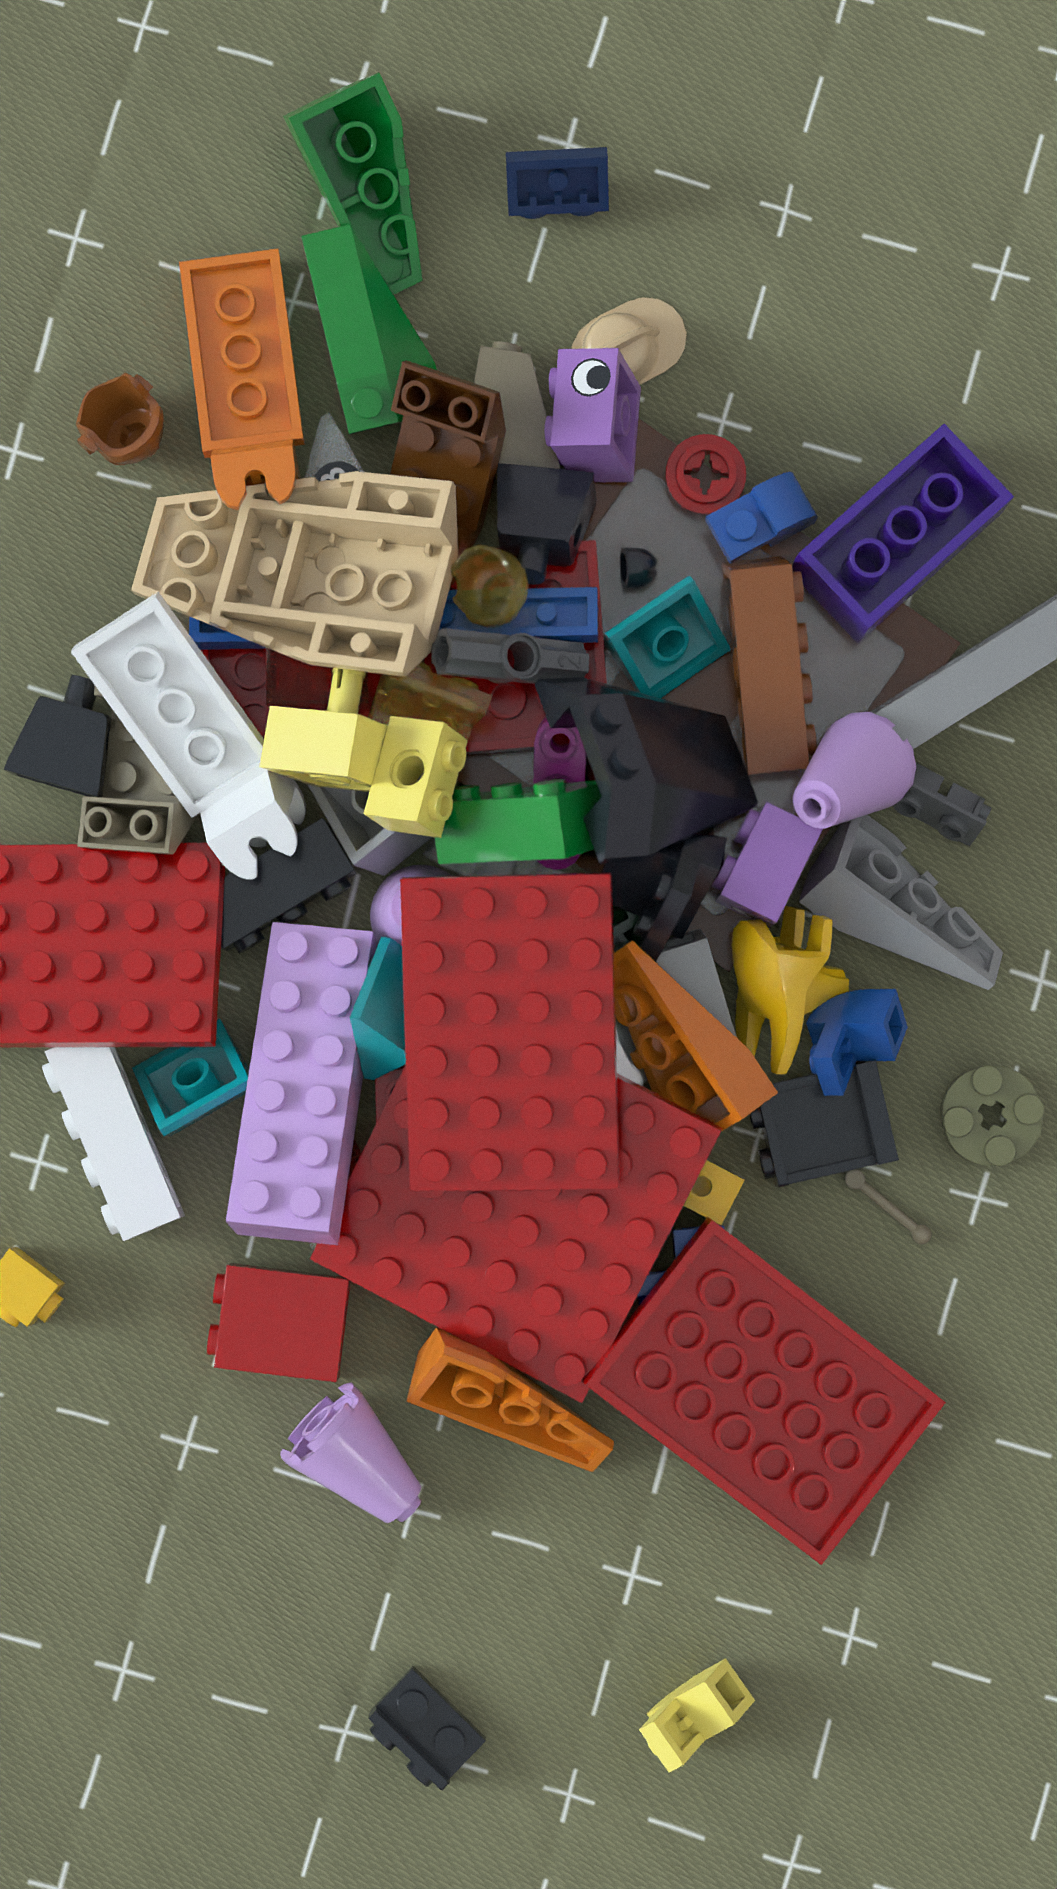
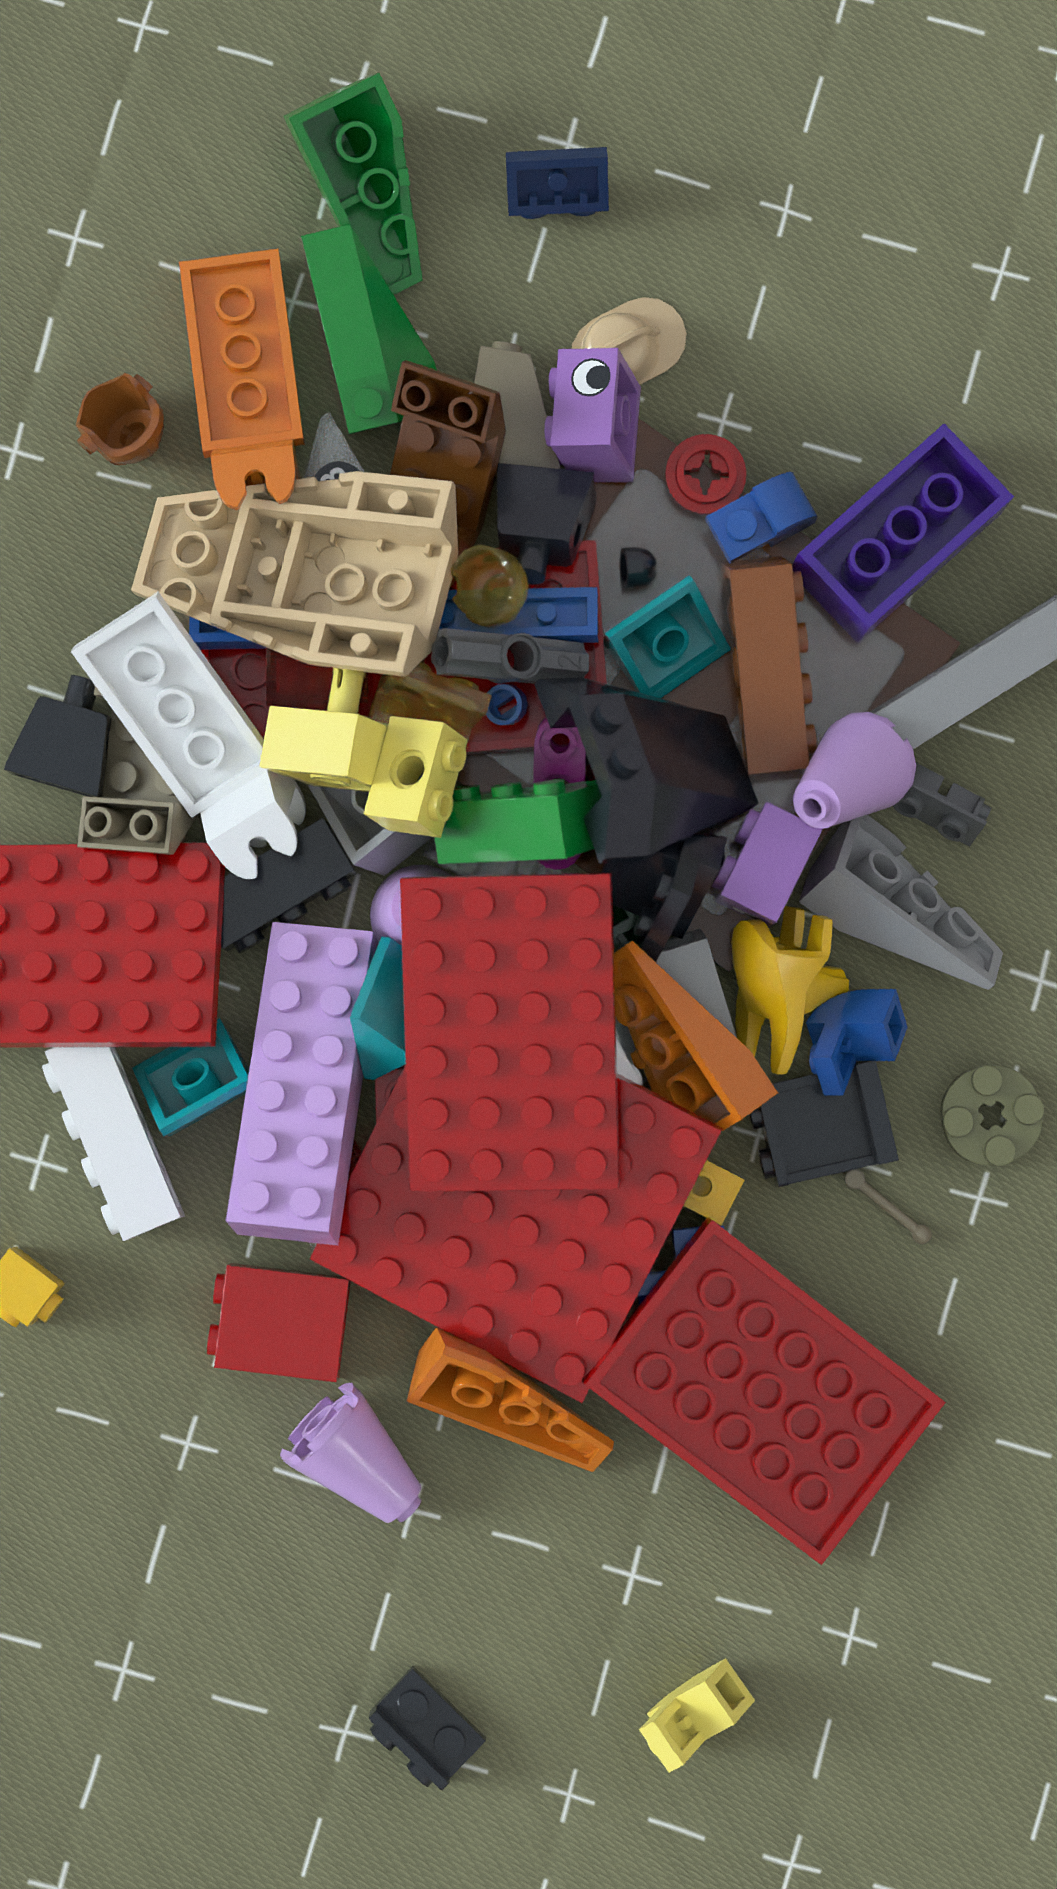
(502, 695): none -> blue hinge

